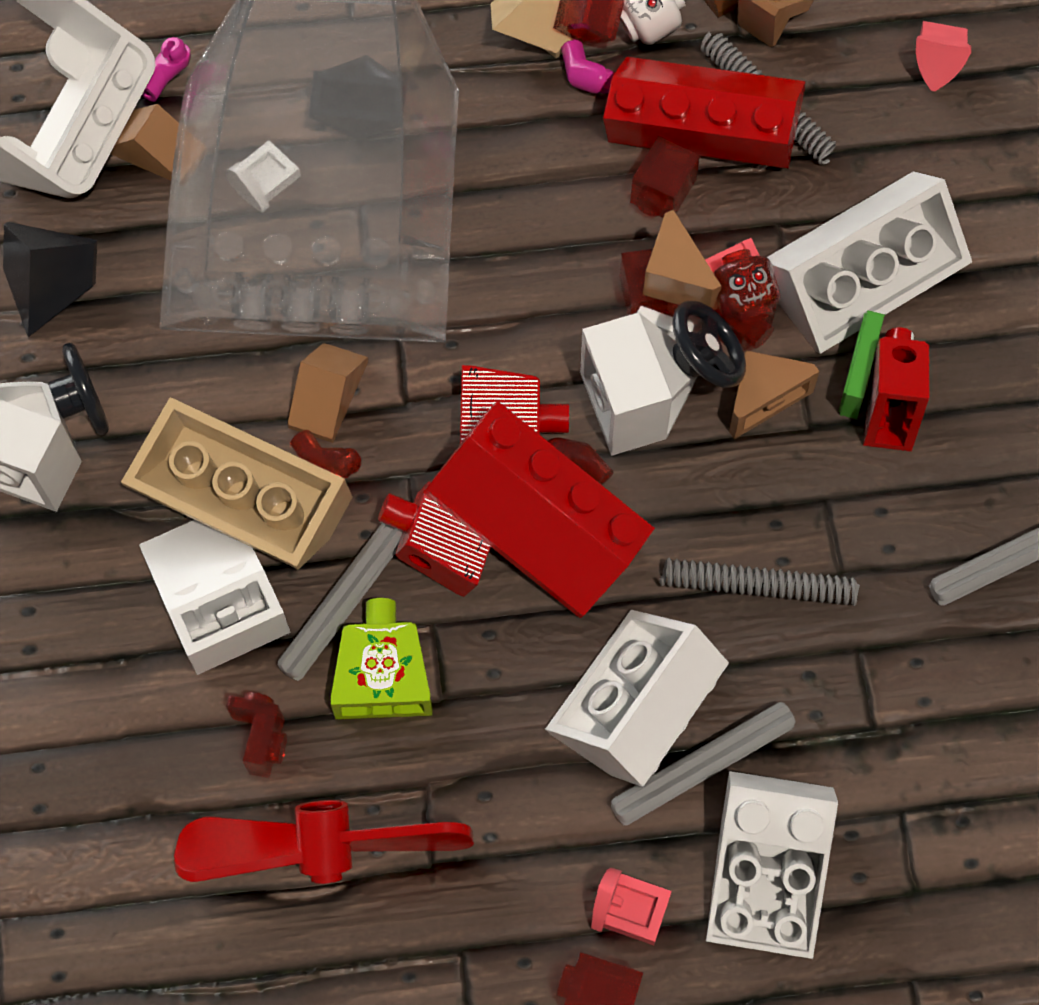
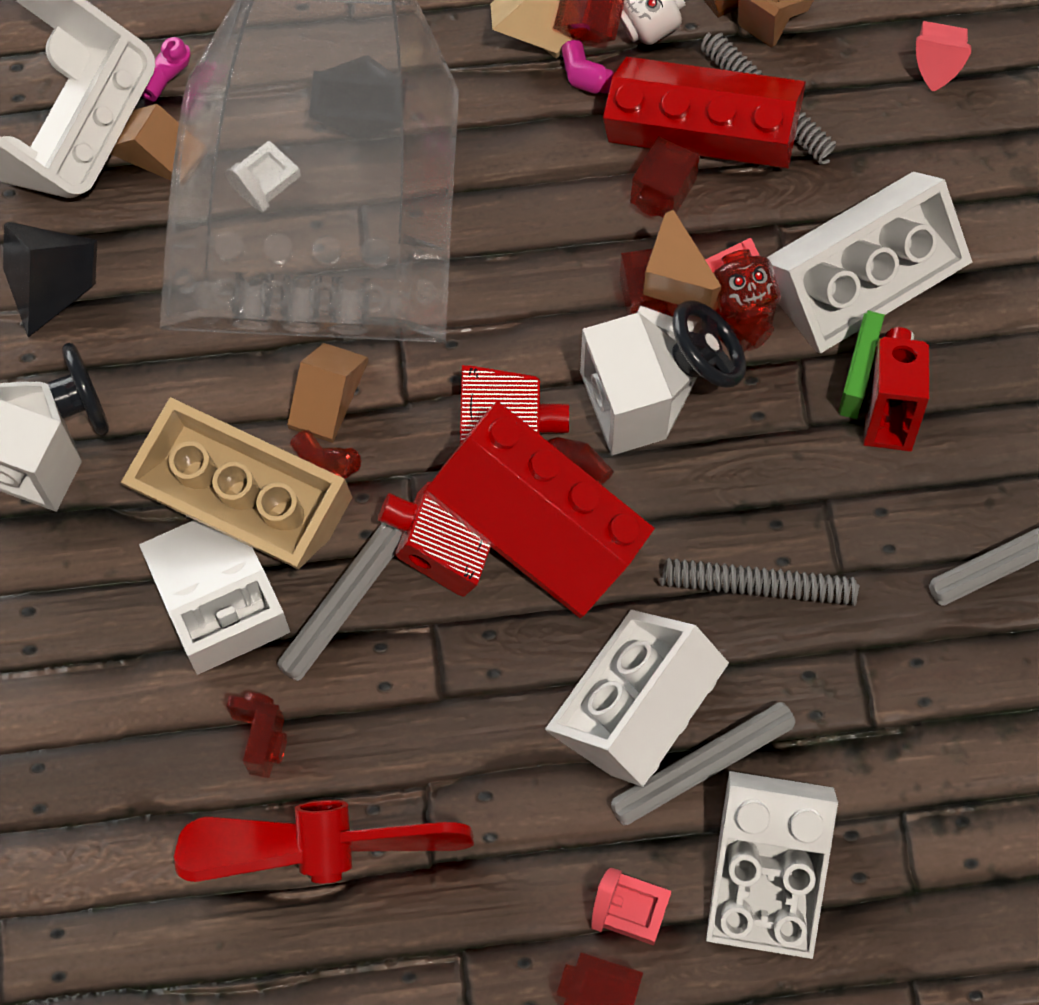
(380, 668): lime torso -> none
(769, 388): medium nougat slope -> none

